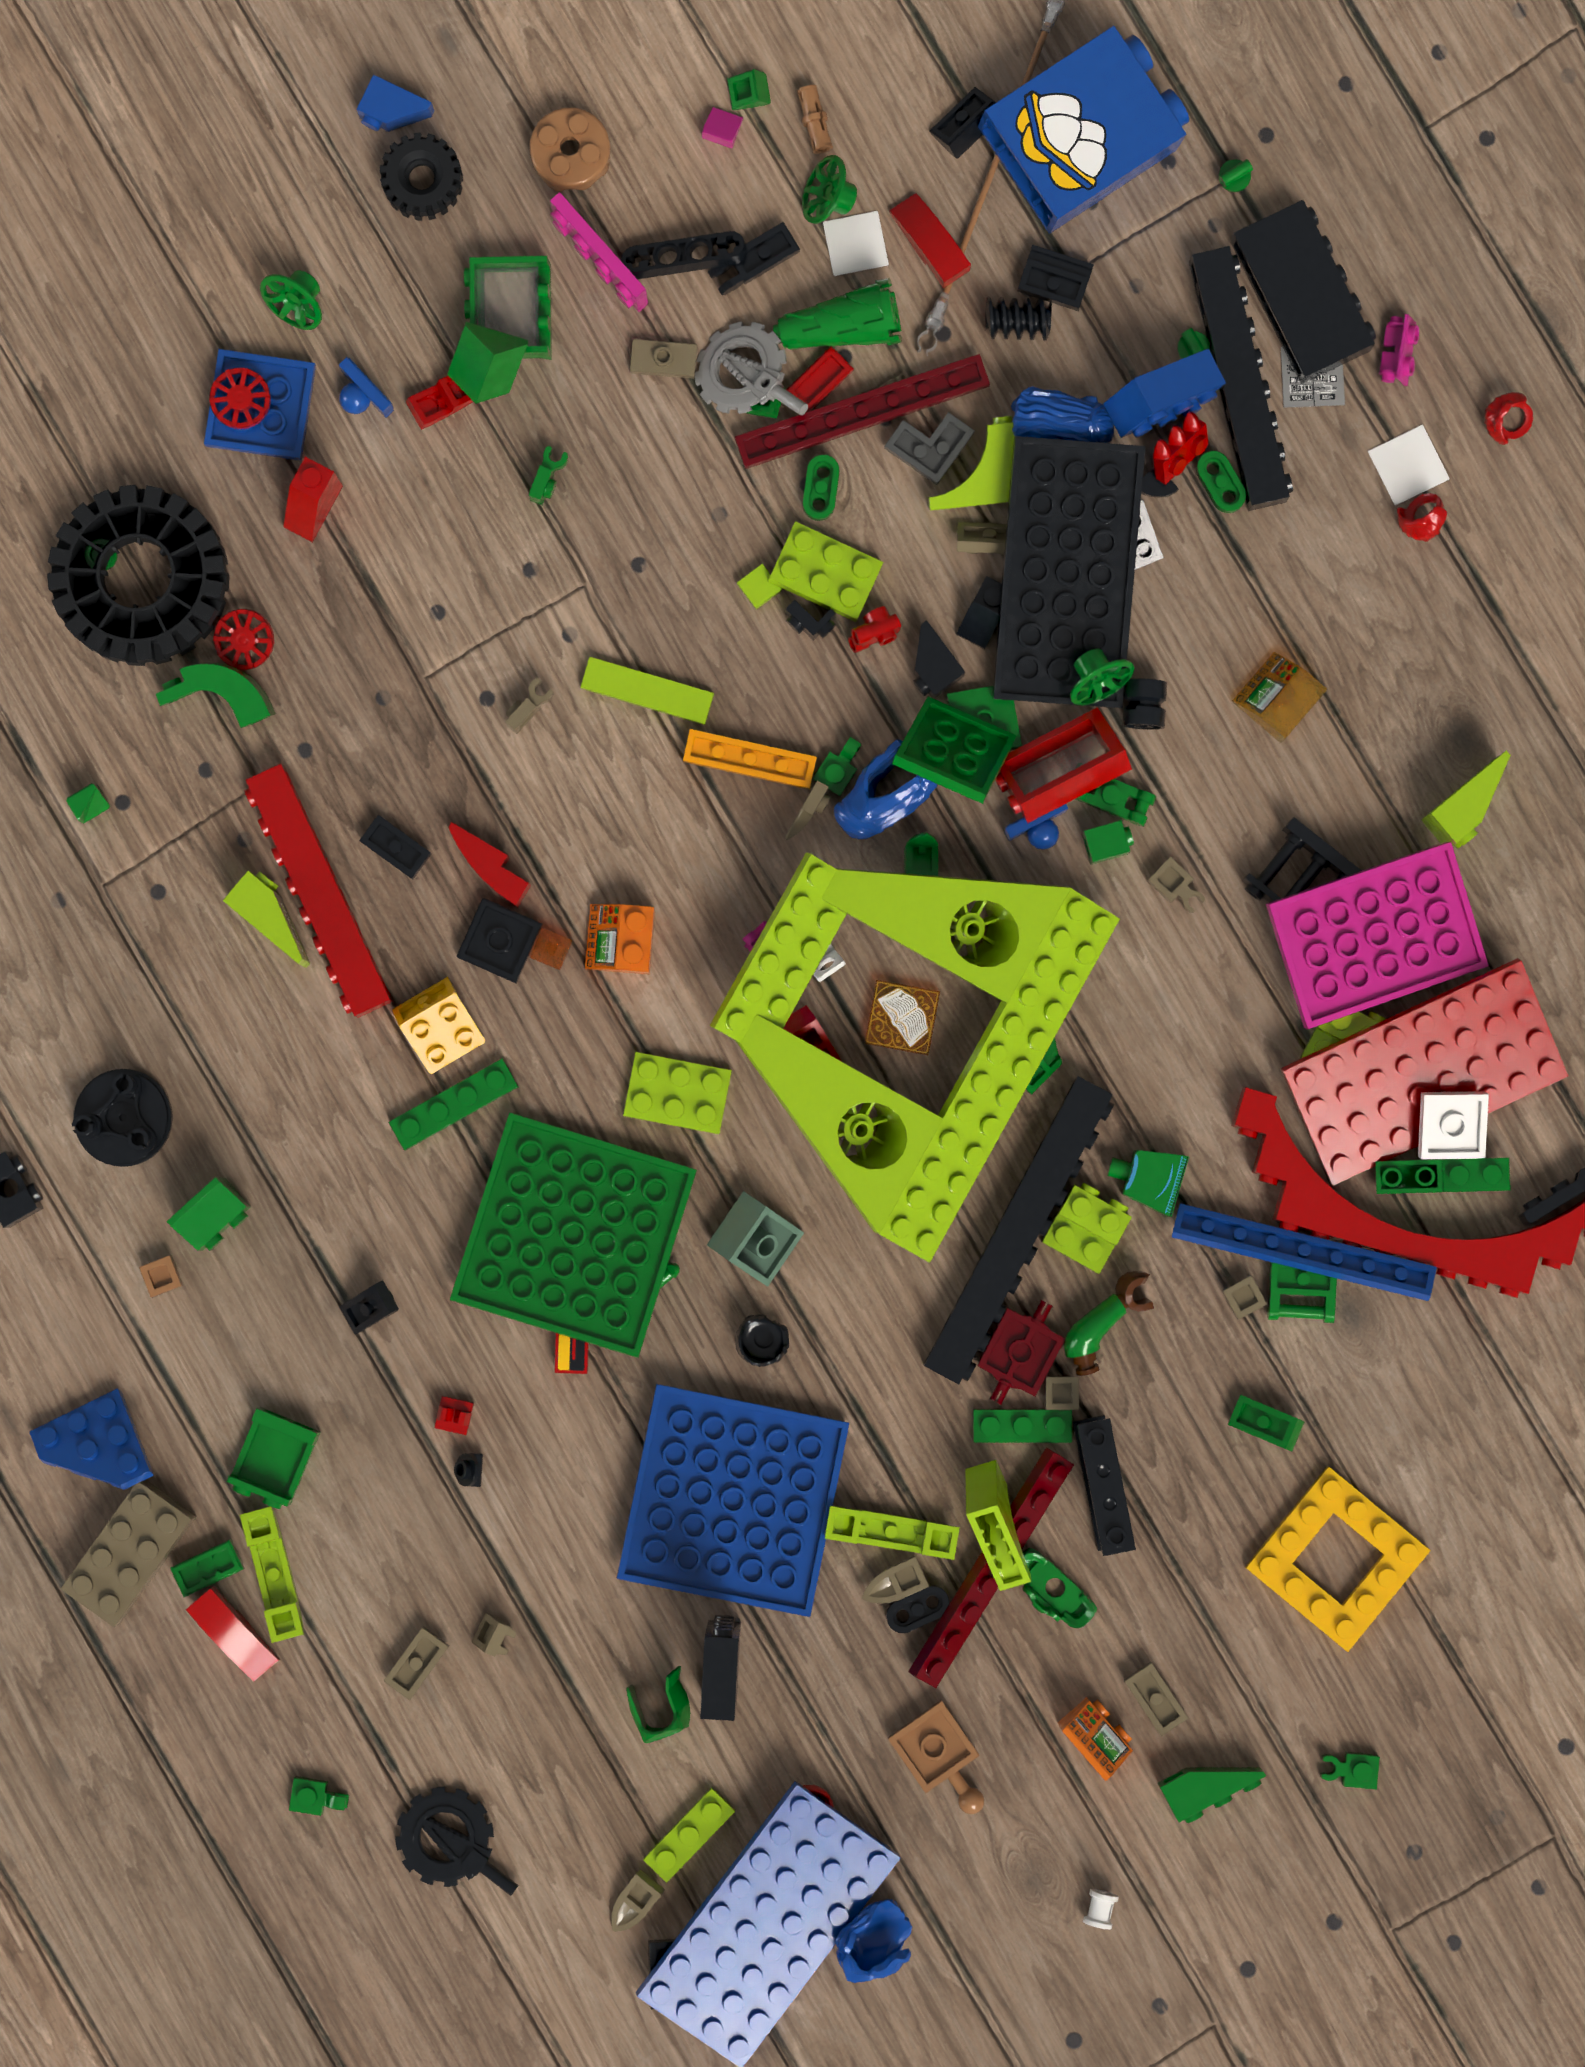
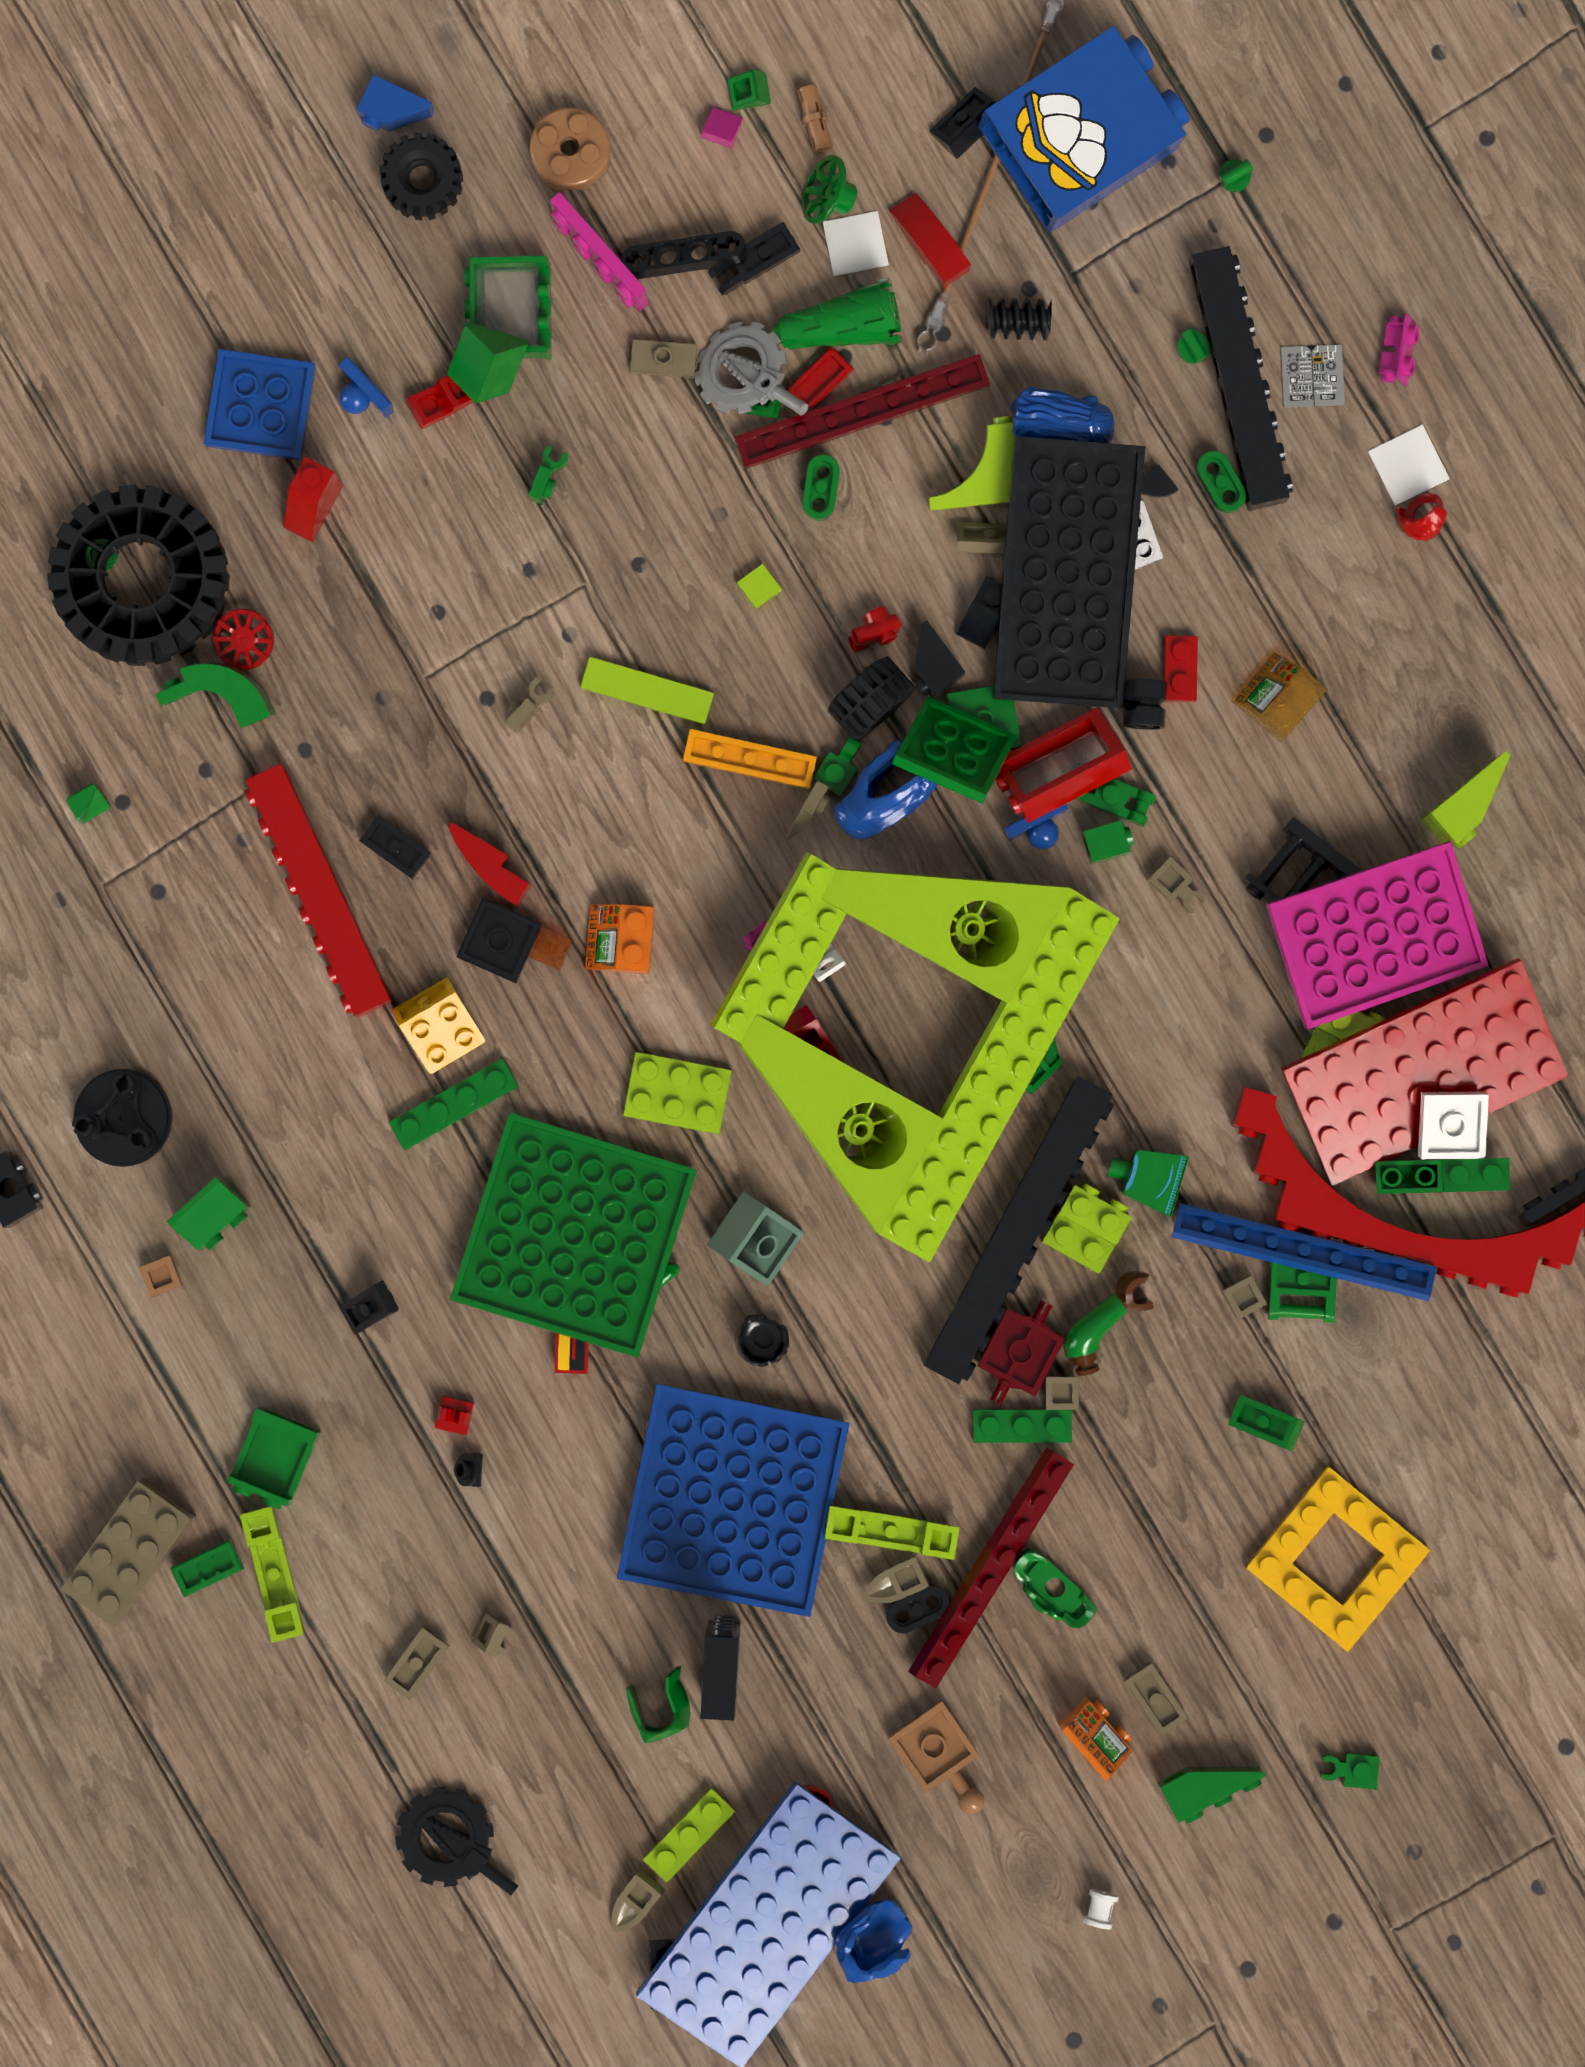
(95, 1442): blue plate -> none
(232, 1633): slope -> none
(240, 398): red wheel -> none
(265, 910): lime slope -> none
(297, 295): green wheel -> none
(311, 1796): green plate -> none
(801, 621): black bracket -> none
(825, 571): lime plate -> none
(870, 698): none -> black tyre
(902, 1017): tile -> none
(921, 855): green plate -> none
(930, 455): dark grey plate -> none
(993, 1524): lime arch -> none
(1055, 277): black plate -> none
(1096, 673): green wheel -> none
(1103, 1485): black fence -> none
(1165, 394): blue brick -> none
(1181, 448): red plate -> none
(1181, 668): none -> red plate
(1303, 291): black brick -> none
(1499, 408): red piece -> none

